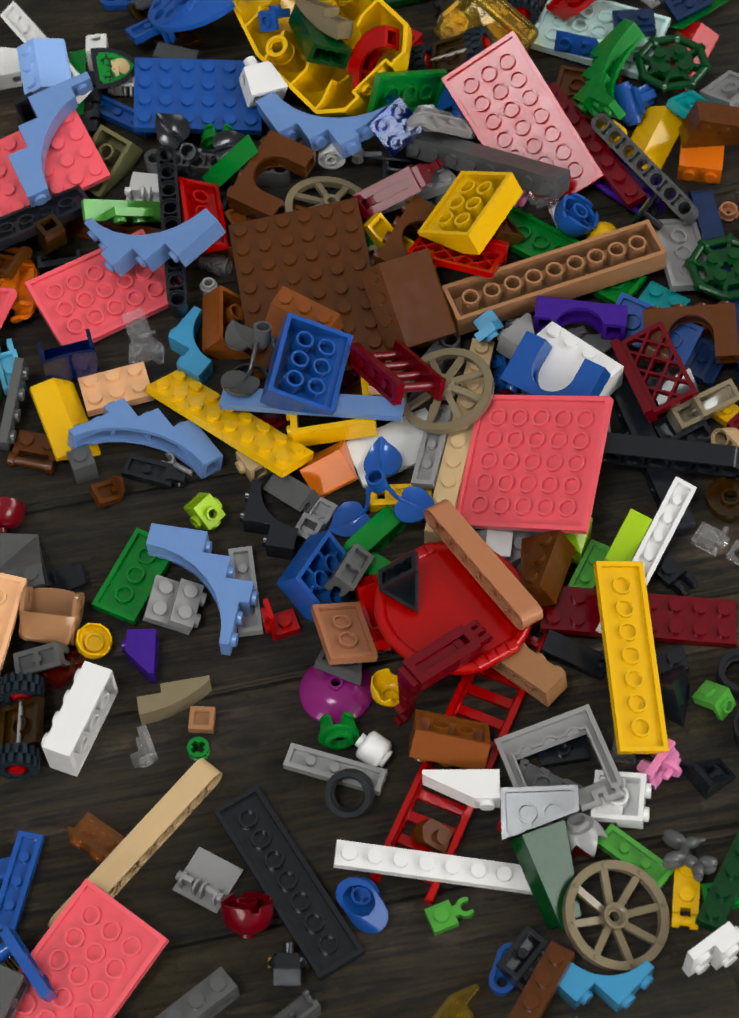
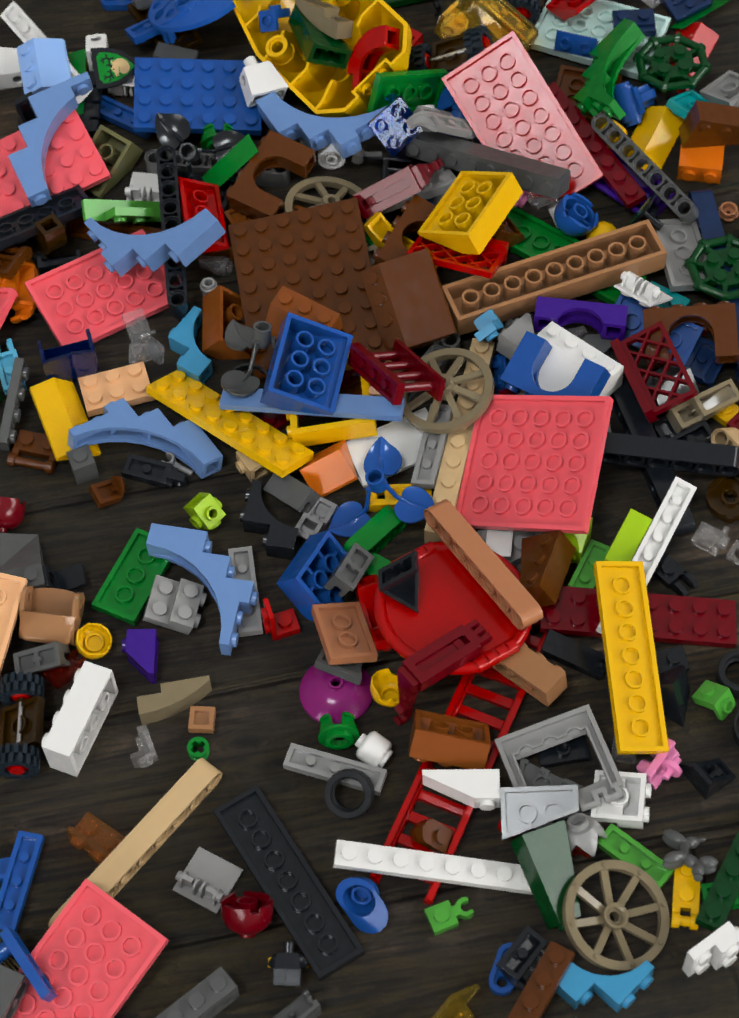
(641, 290): none -> white hinge

